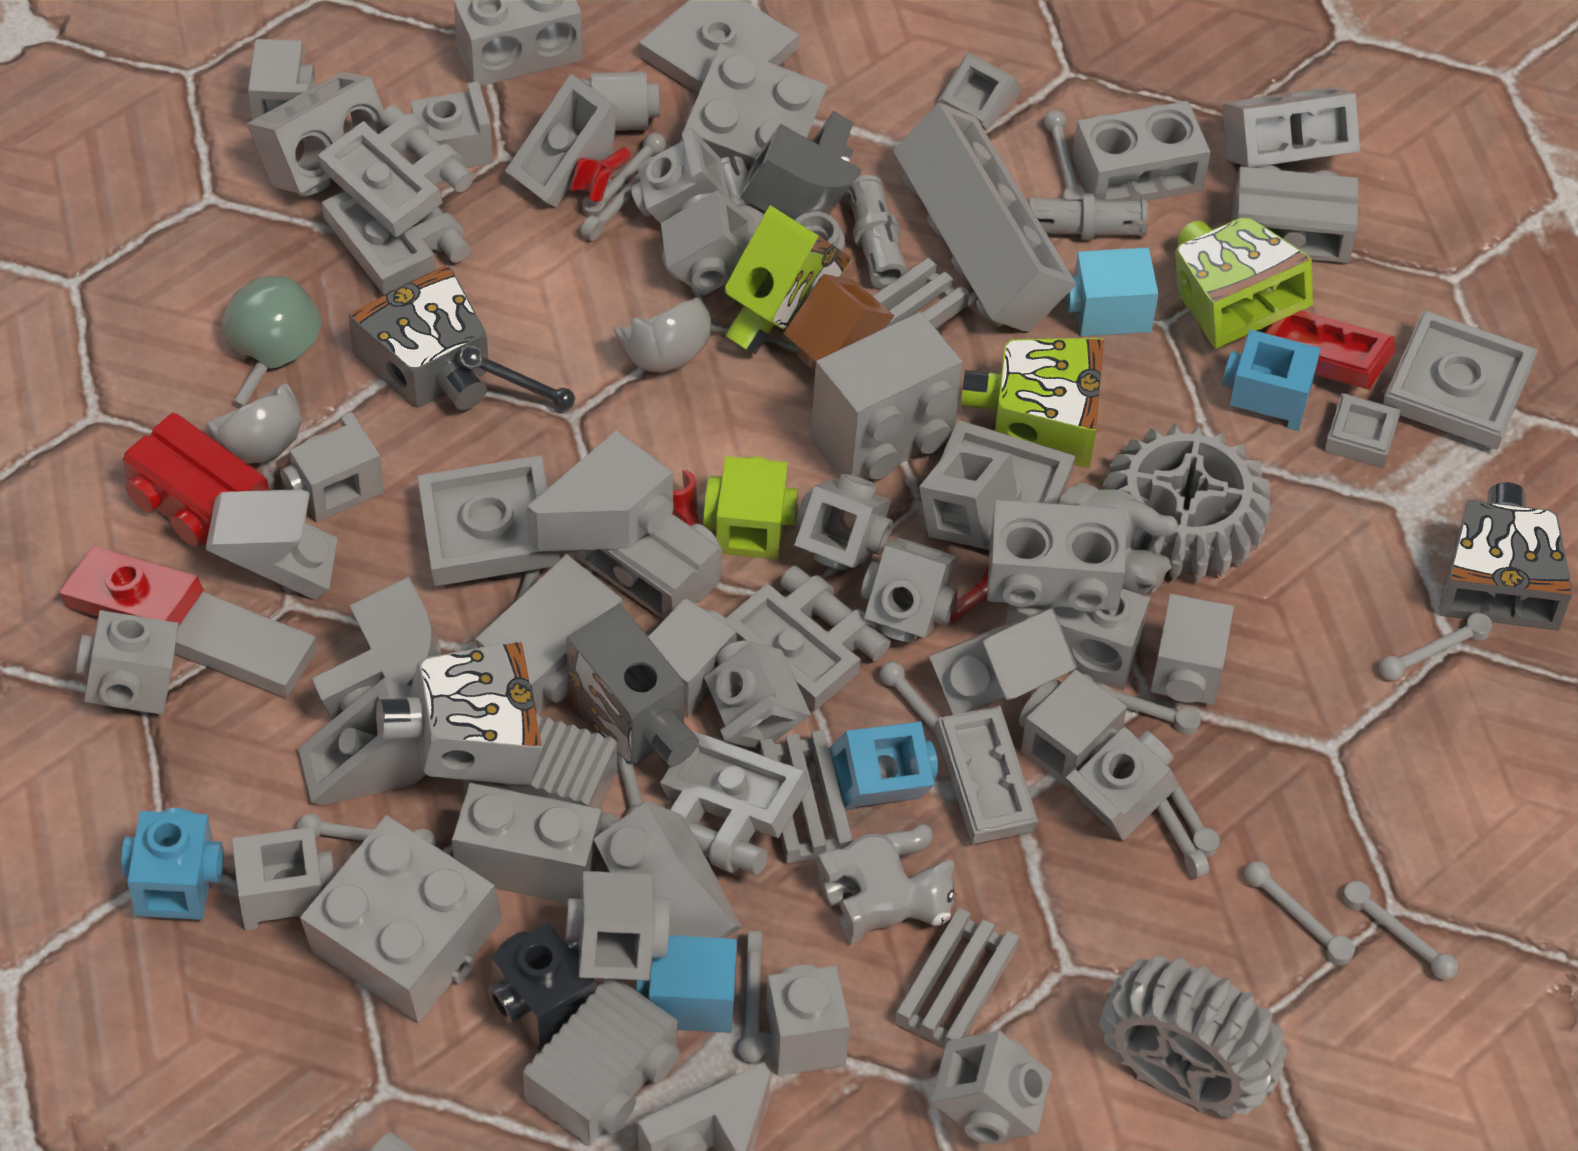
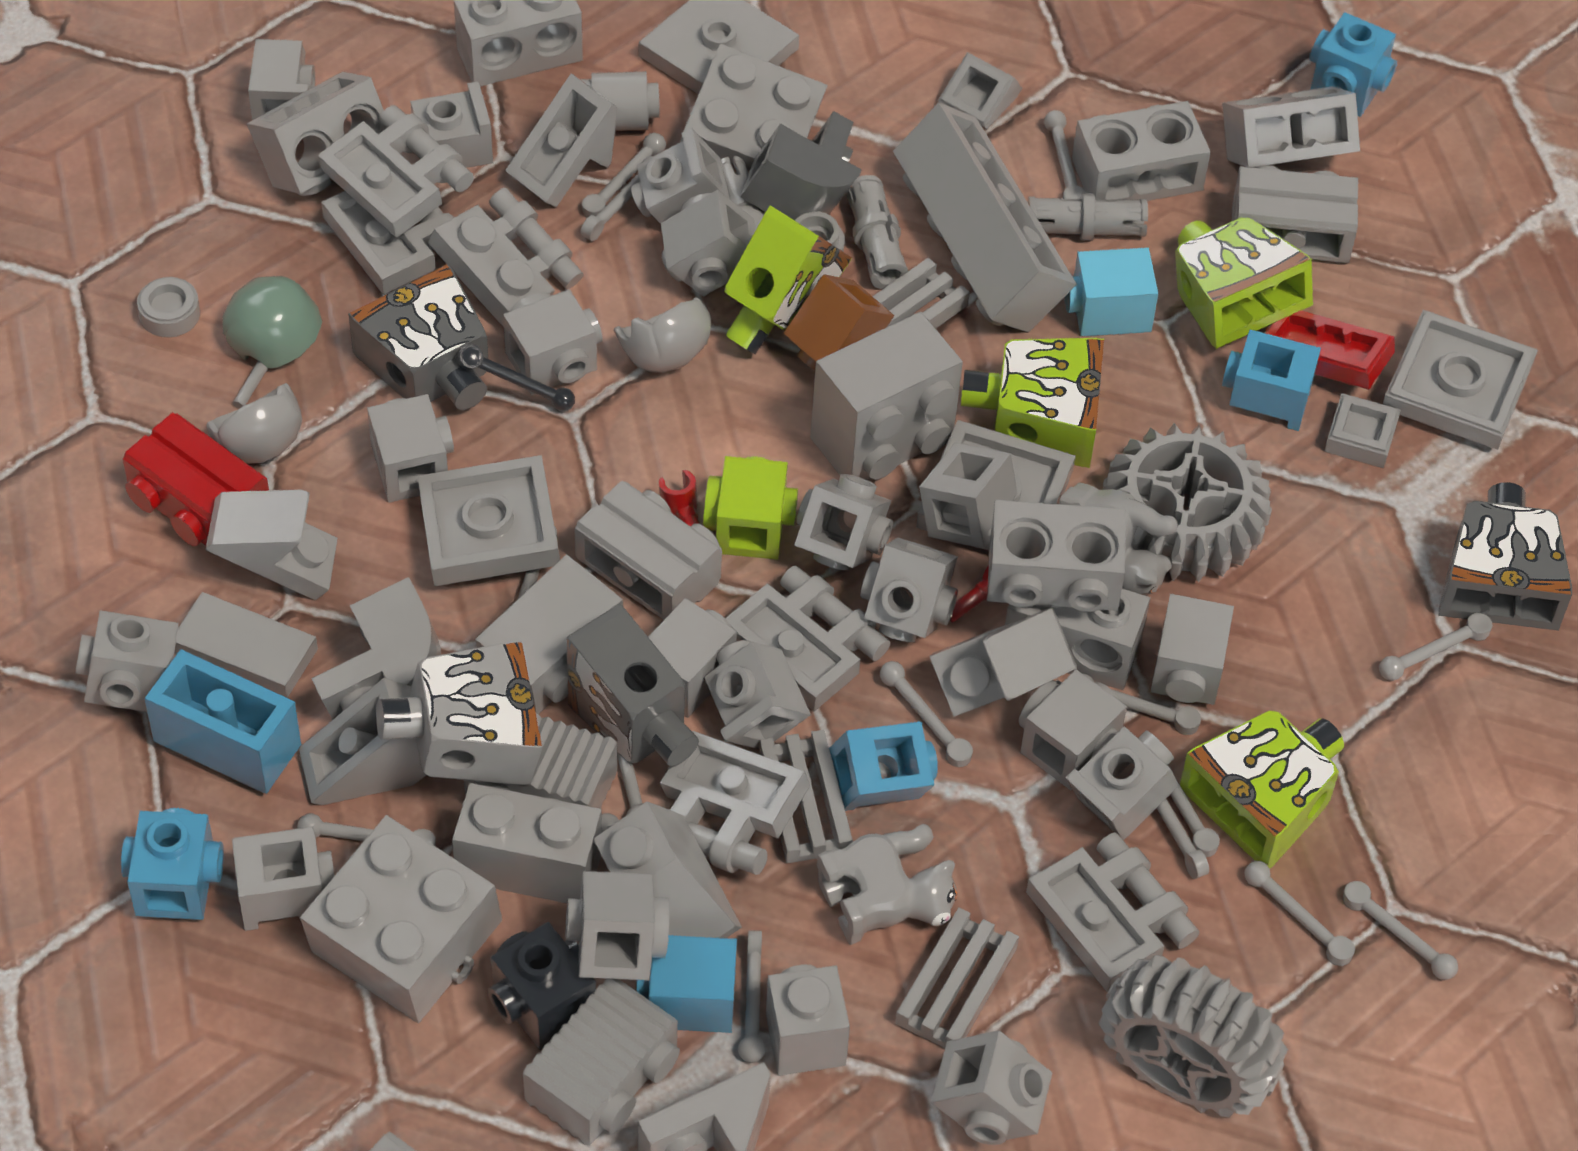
(130, 587): plate -> none
(168, 307): none -> light grey tile
(223, 721): none -> dark azure brick
(335, 469): light grey brick -> none
(408, 444): none -> light grey brick
(492, 265): none -> light grey plate
(552, 338): none -> light grey brick
(594, 175): red hand -> none
(603, 500): light grey slope -> none
(986, 775): light grey plate -> none
(1098, 920): none -> light grey plate
(1264, 781): none -> torso
(1354, 59): none -> dark azure brick

